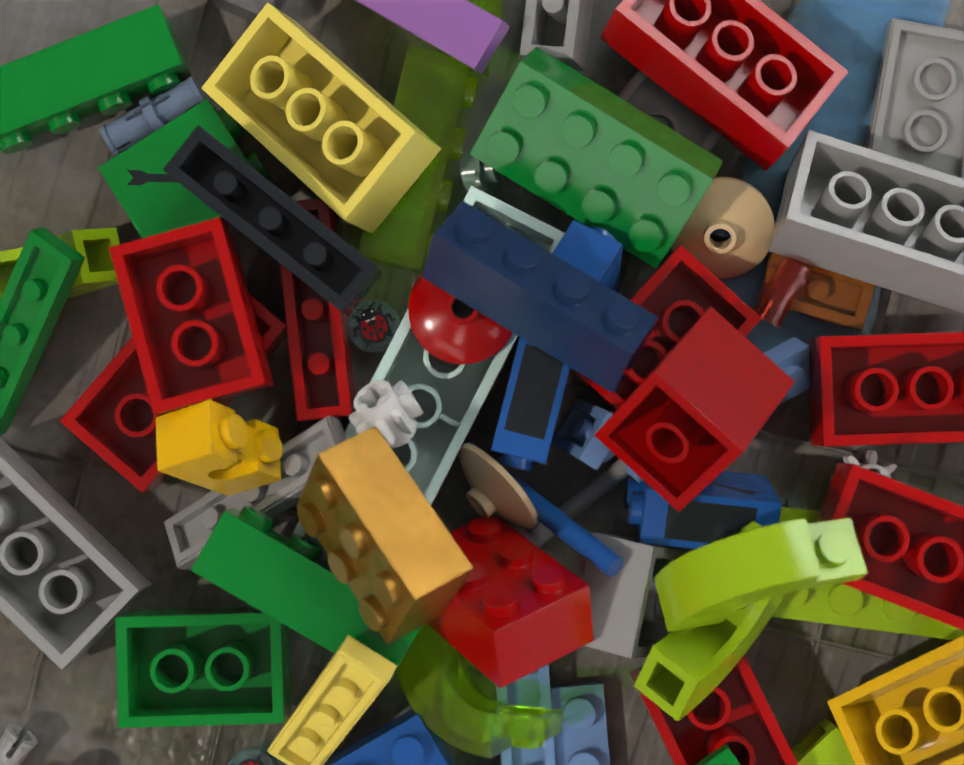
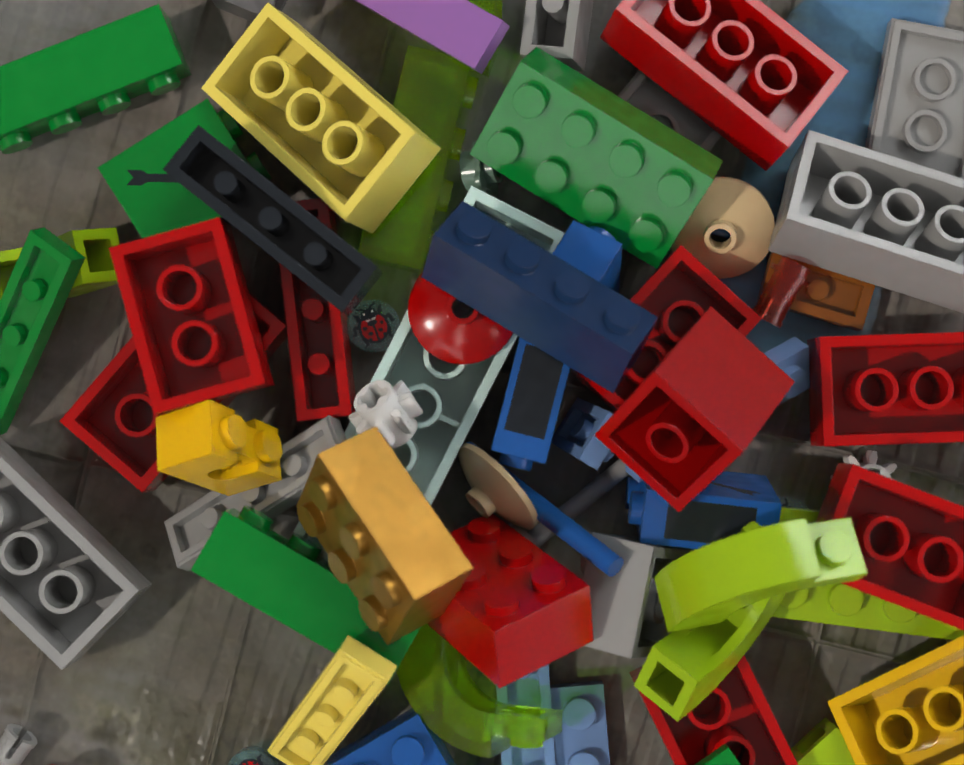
(151, 115): sand blue pin -> none
(201, 667): green brick -> none

